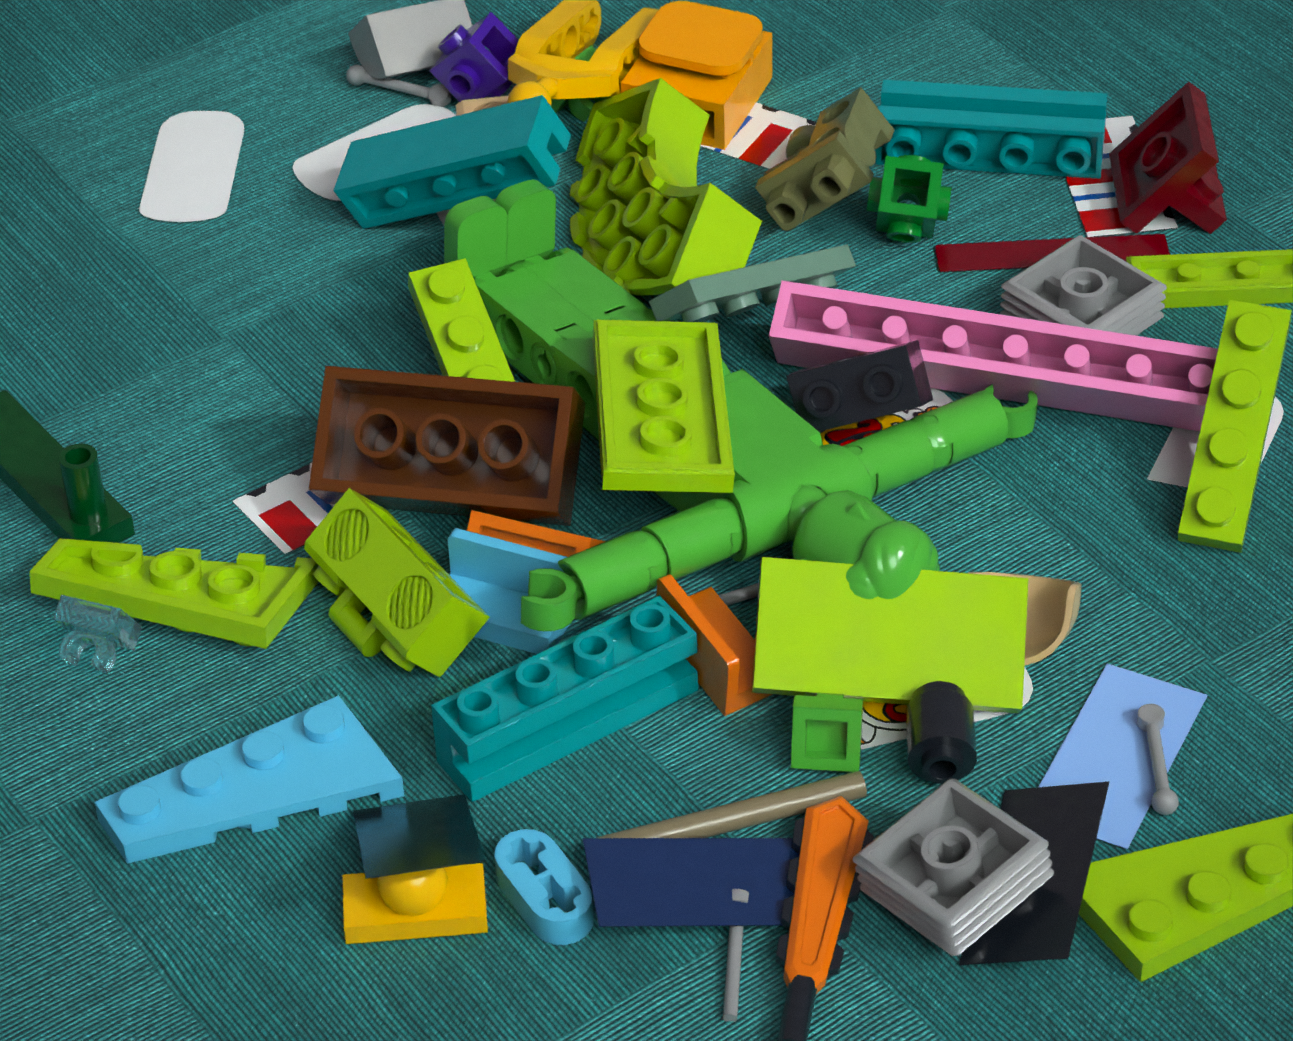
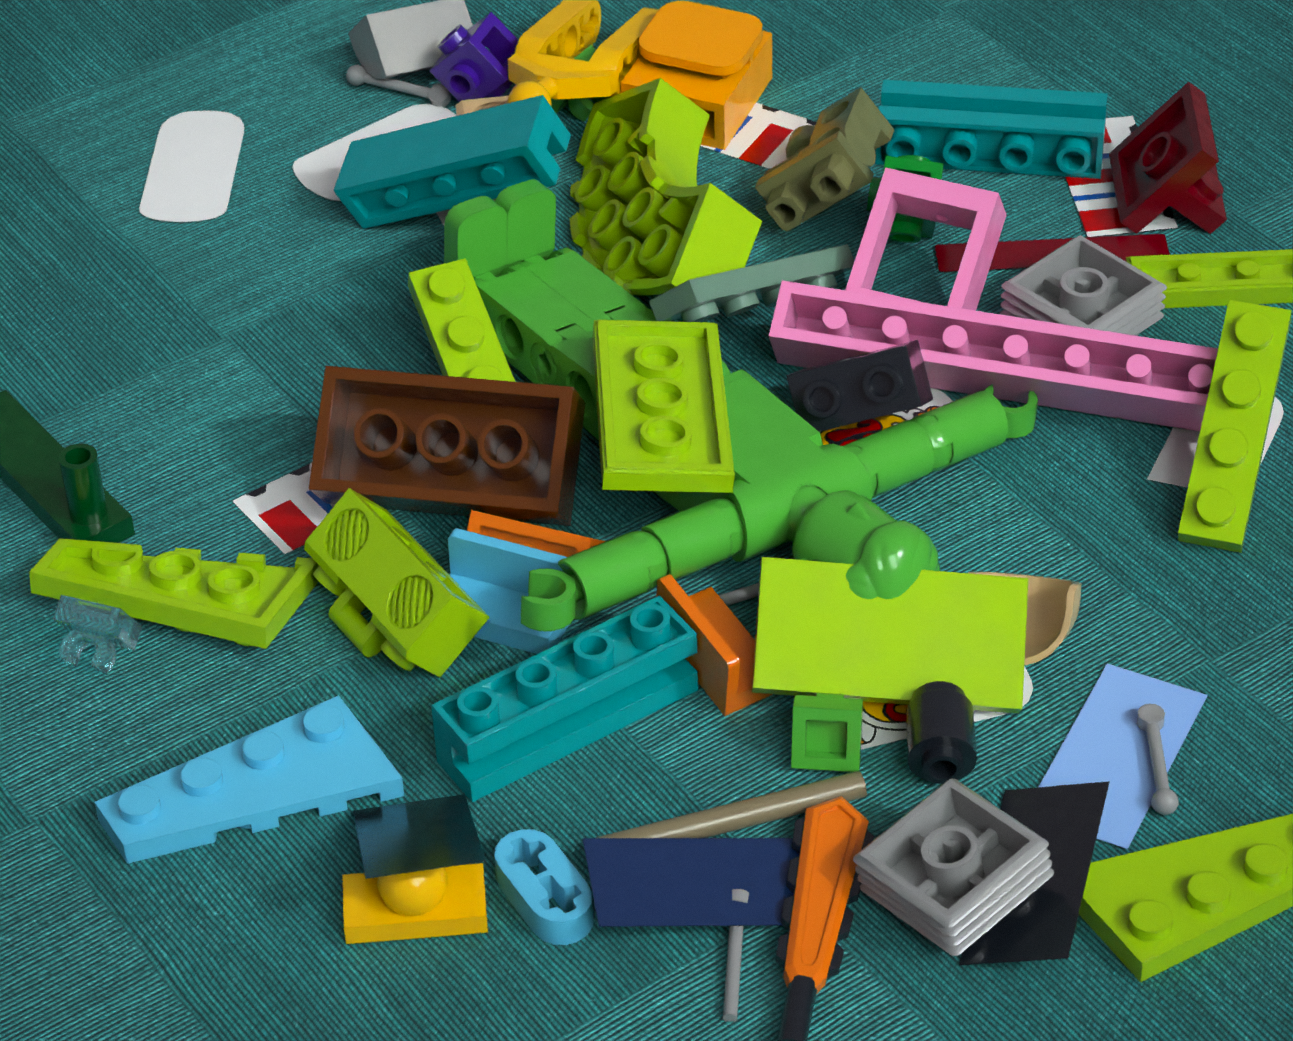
(938, 202): none -> bright pink window

